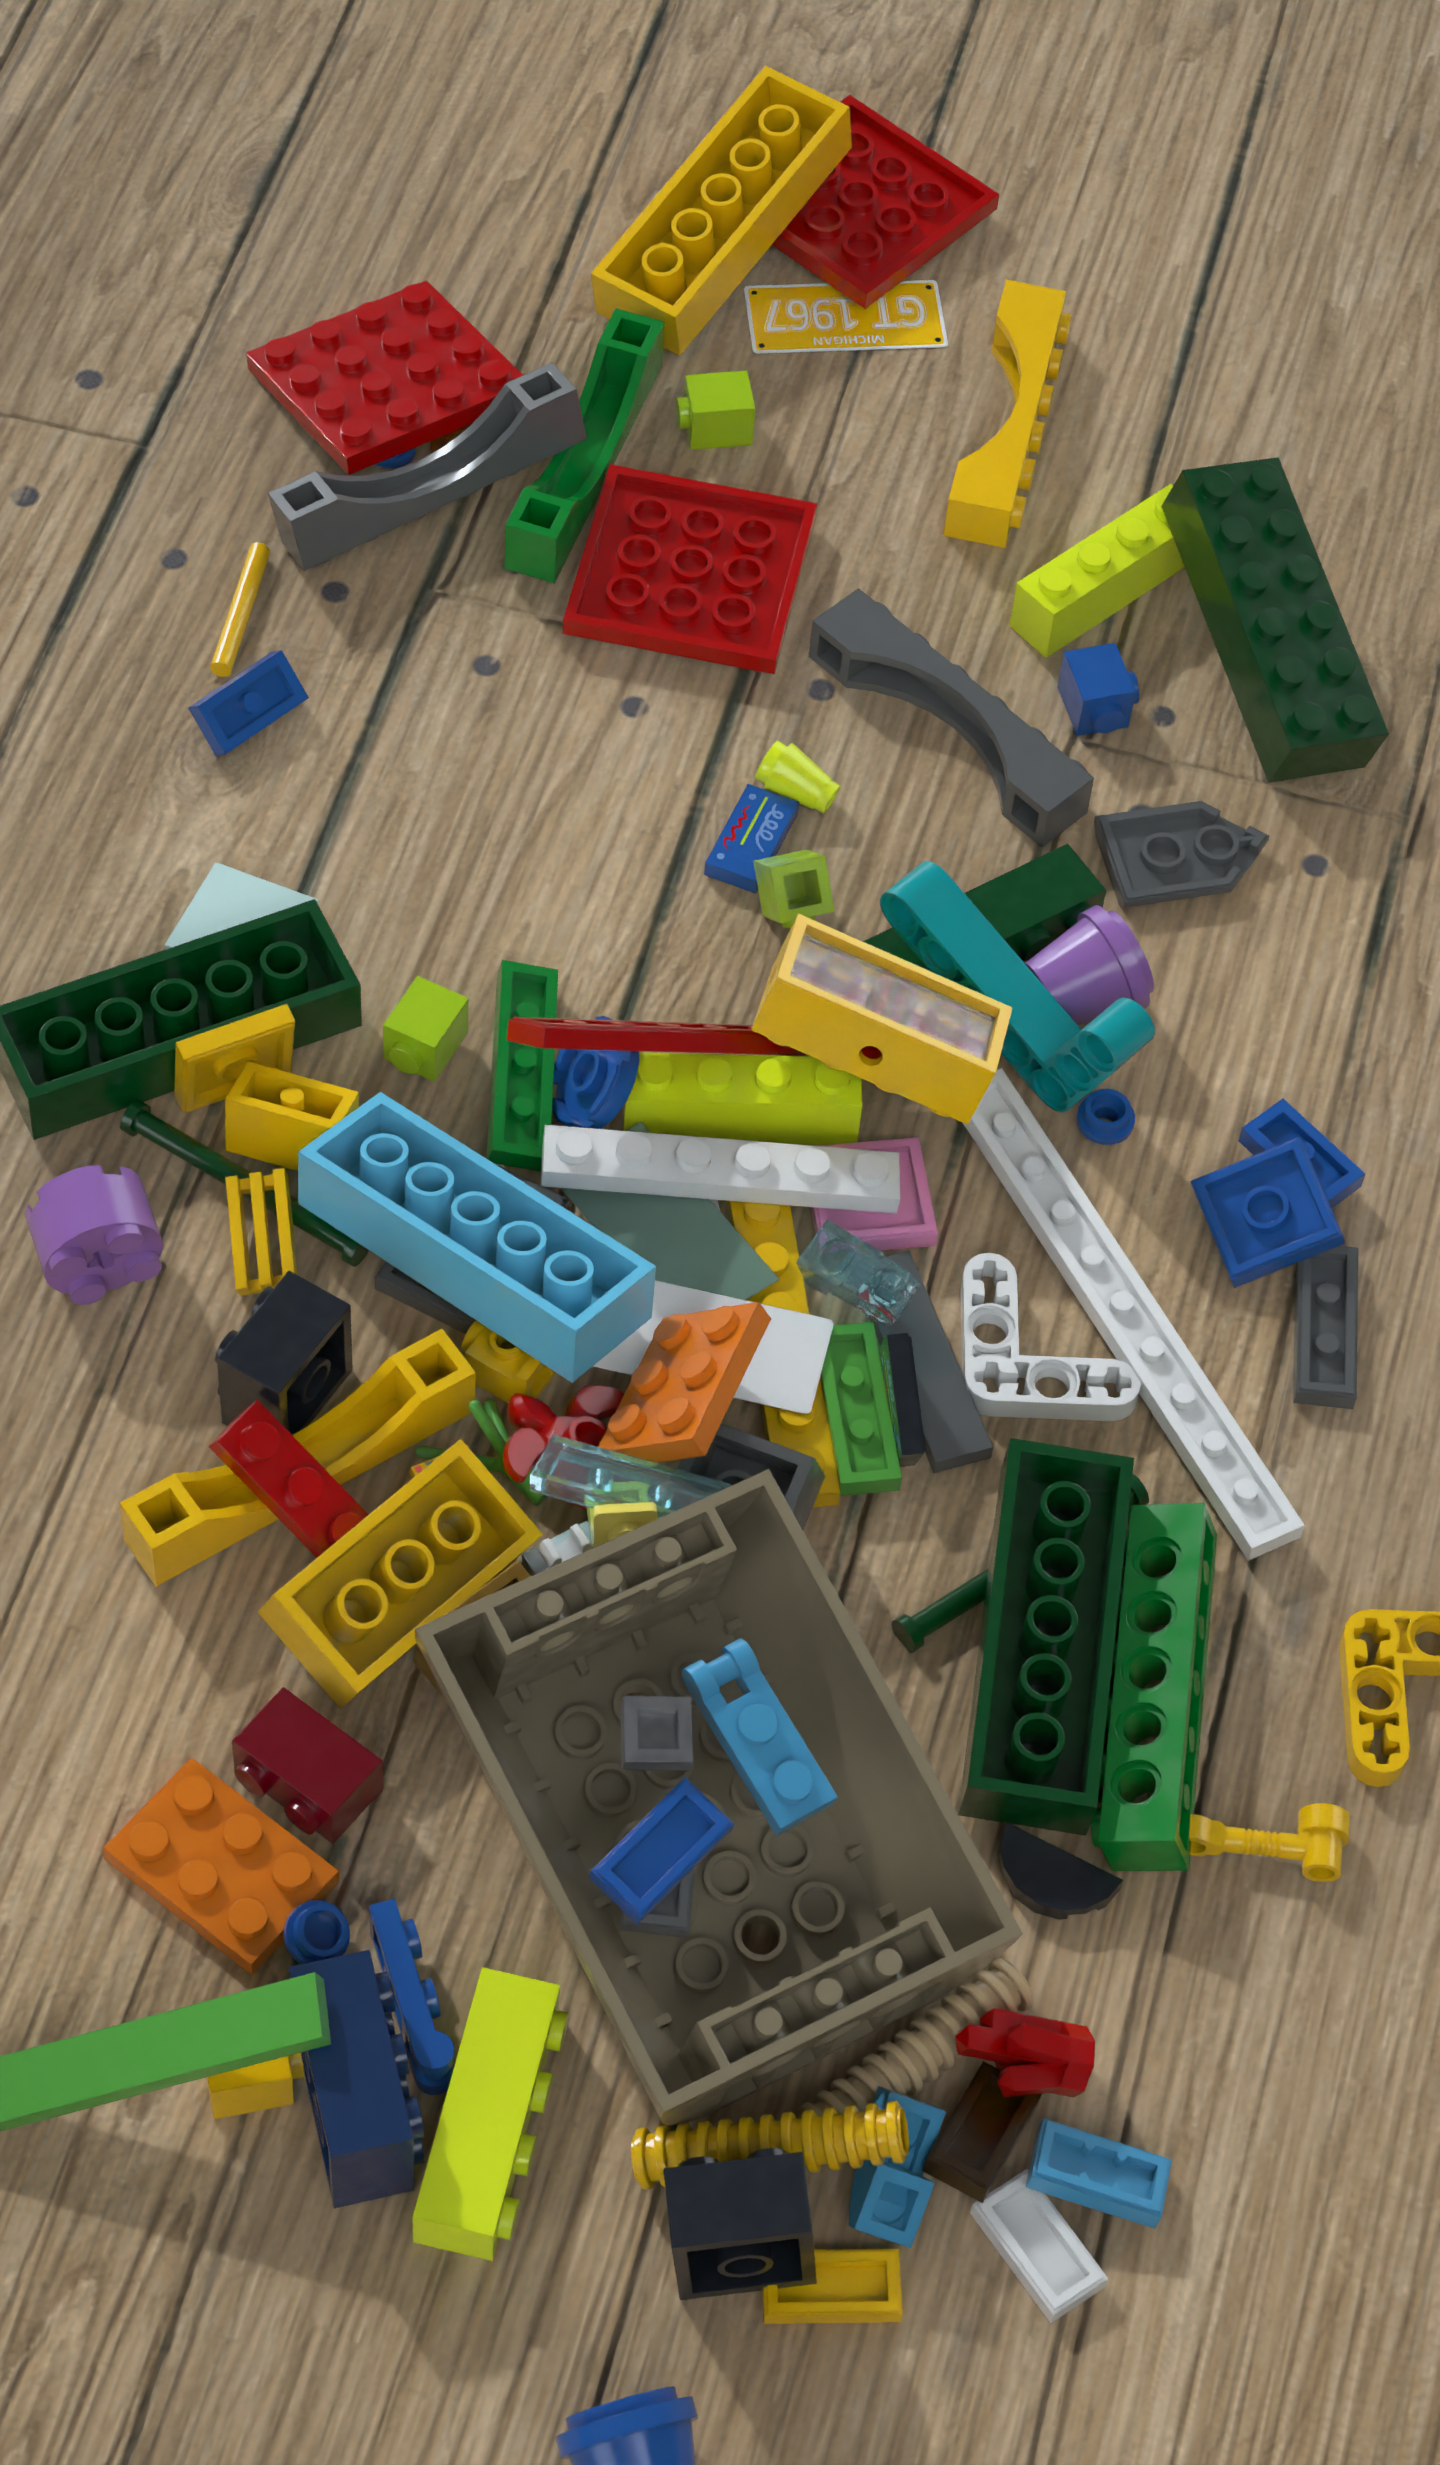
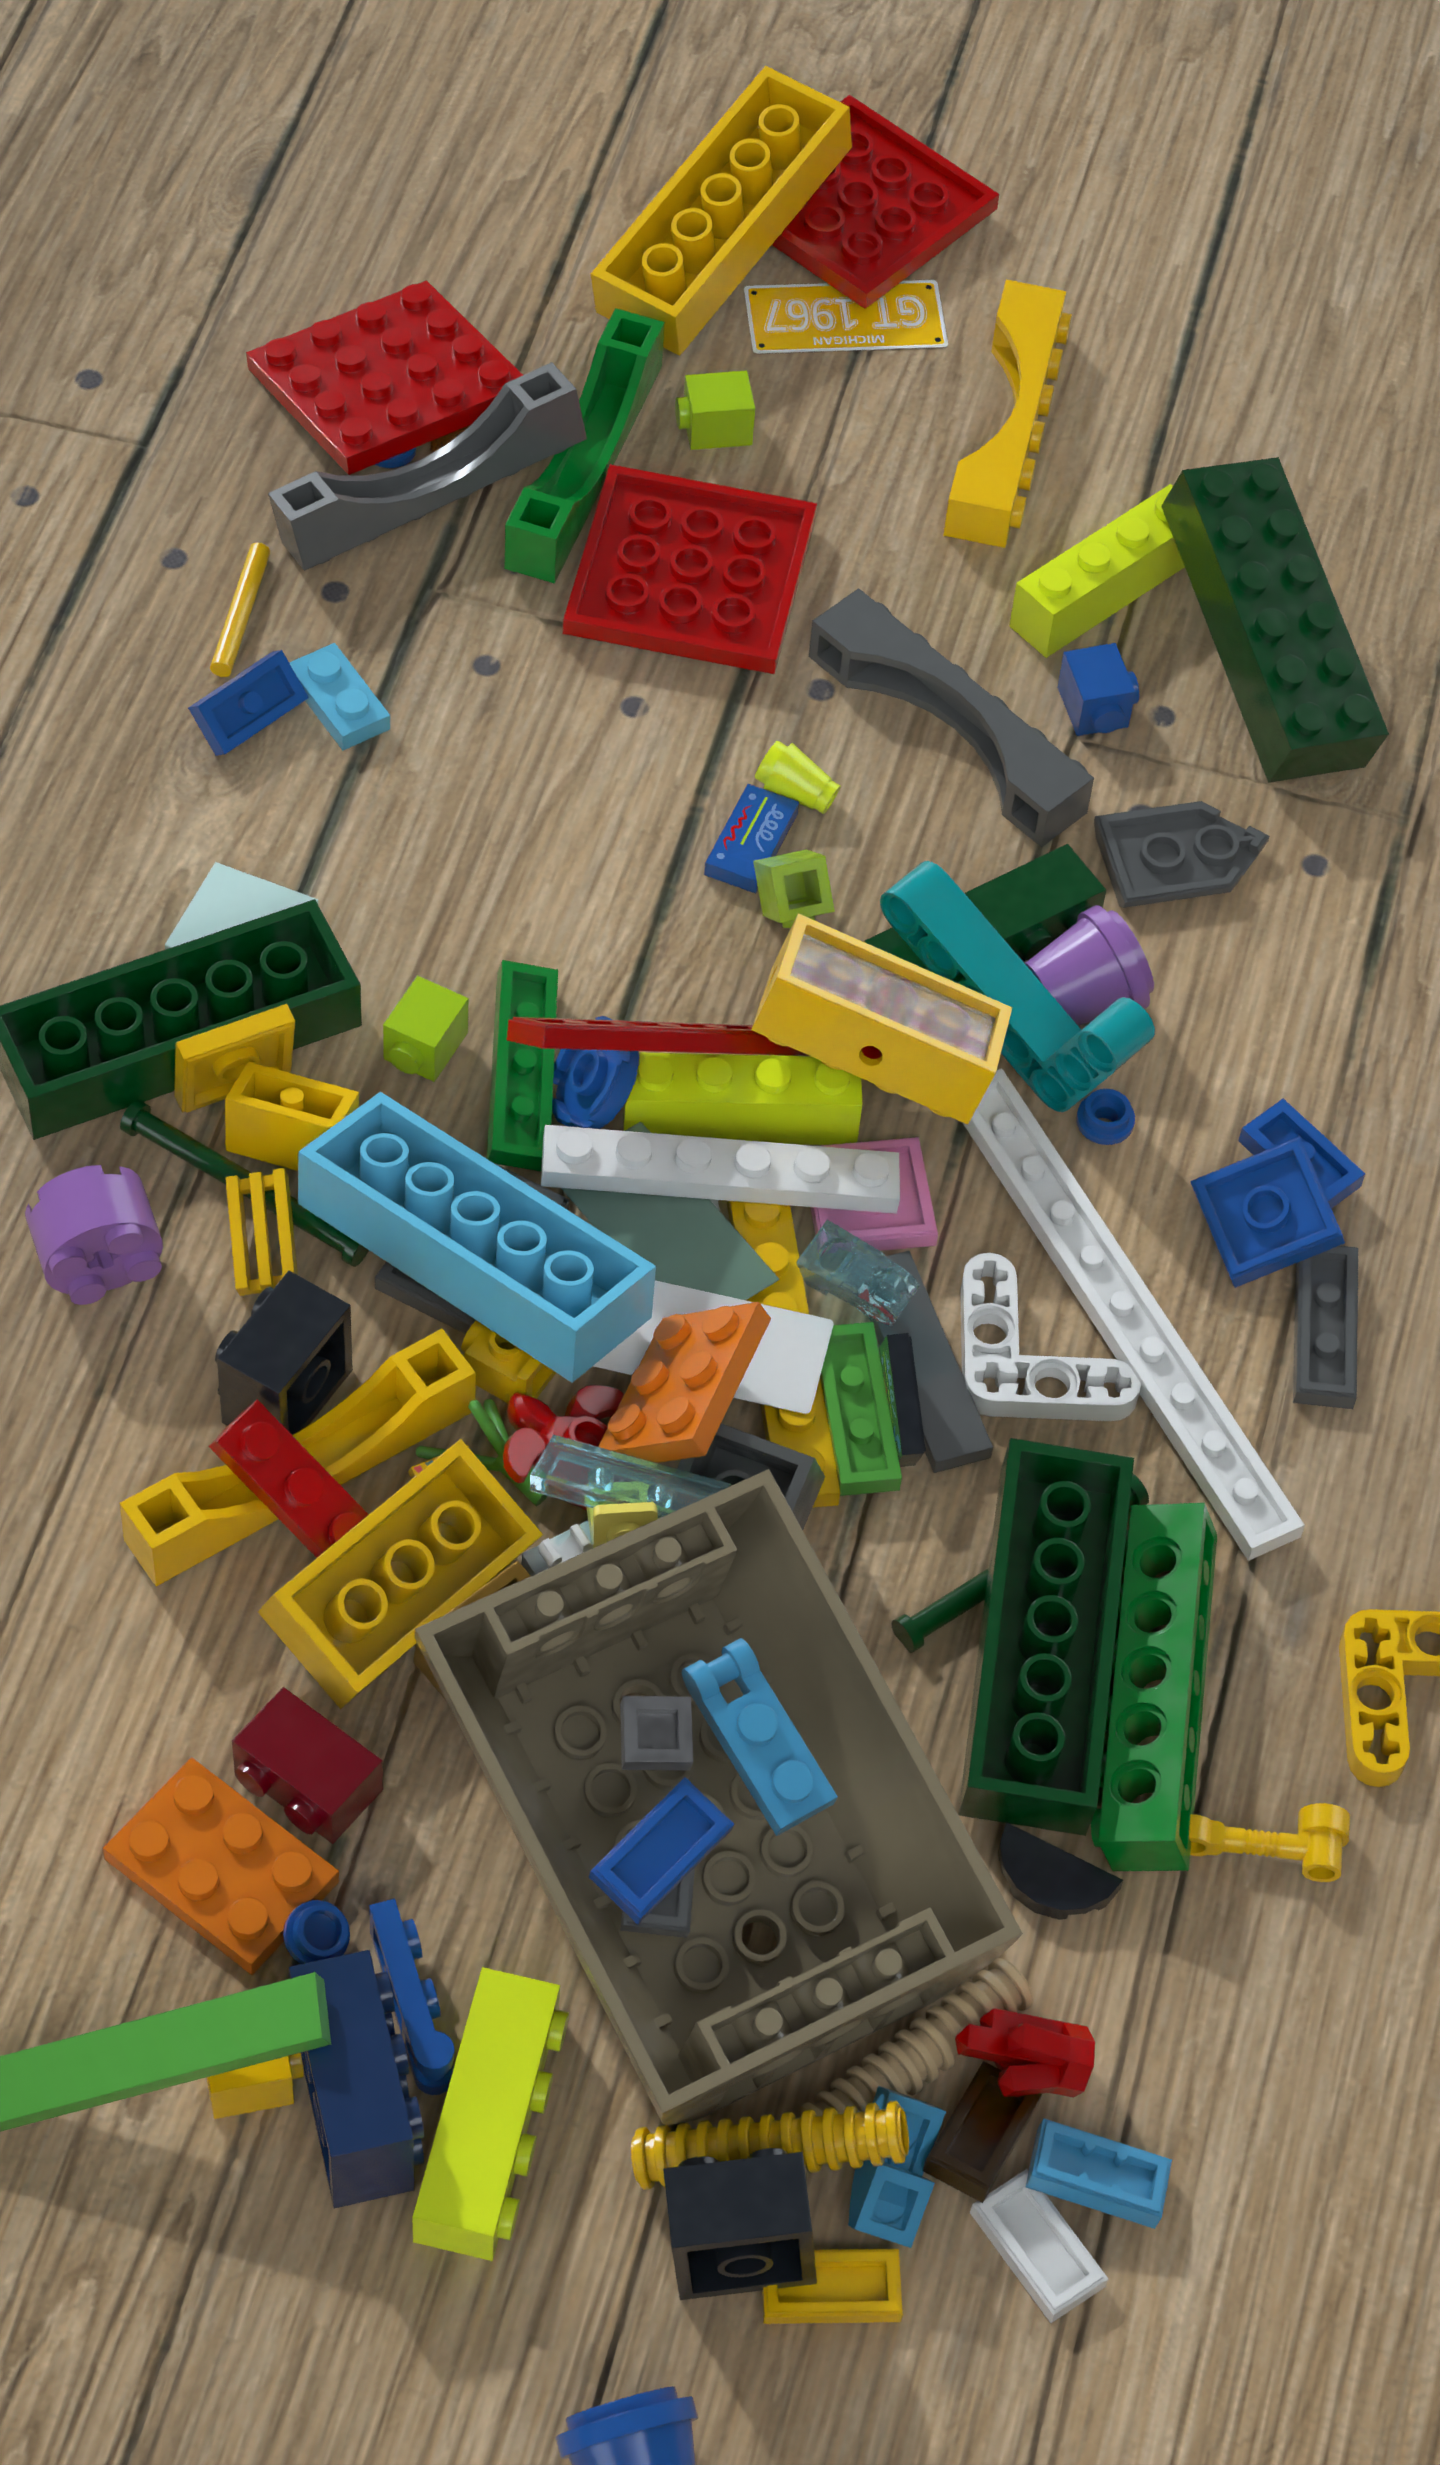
(340, 697): none -> medium azure plate

